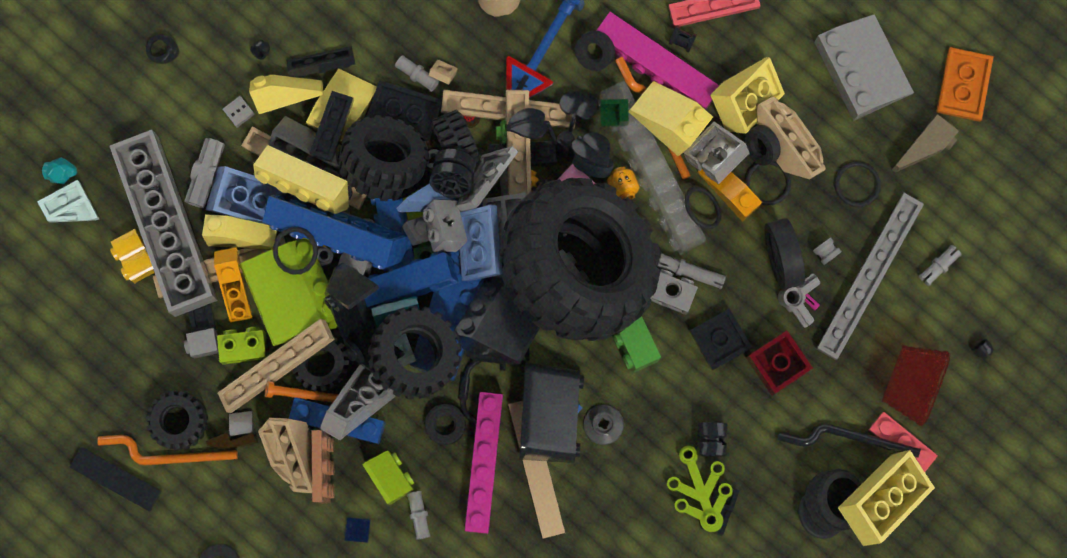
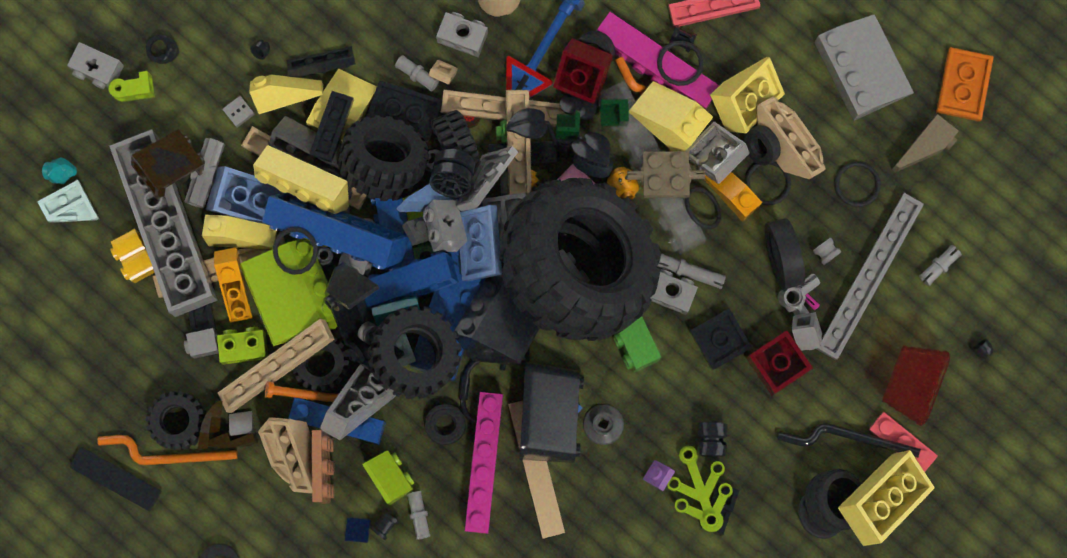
(86, 57): none -> light grey brick
(132, 89): none -> lime leg
(167, 162): none -> dark brown panel
(210, 424): none -> dark brown slope
(364, 331): none -> light grey bush
(384, 524): none -> black bush
(470, 44): none -> light grey brick
(568, 126): none -> dark green panel
(582, 71): none -> dark red brick
(658, 475): none -> medium lavender plate
(666, 174): none -> dark tan plate
(674, 82): none -> black piece
(807, 331): none -> light grey brick

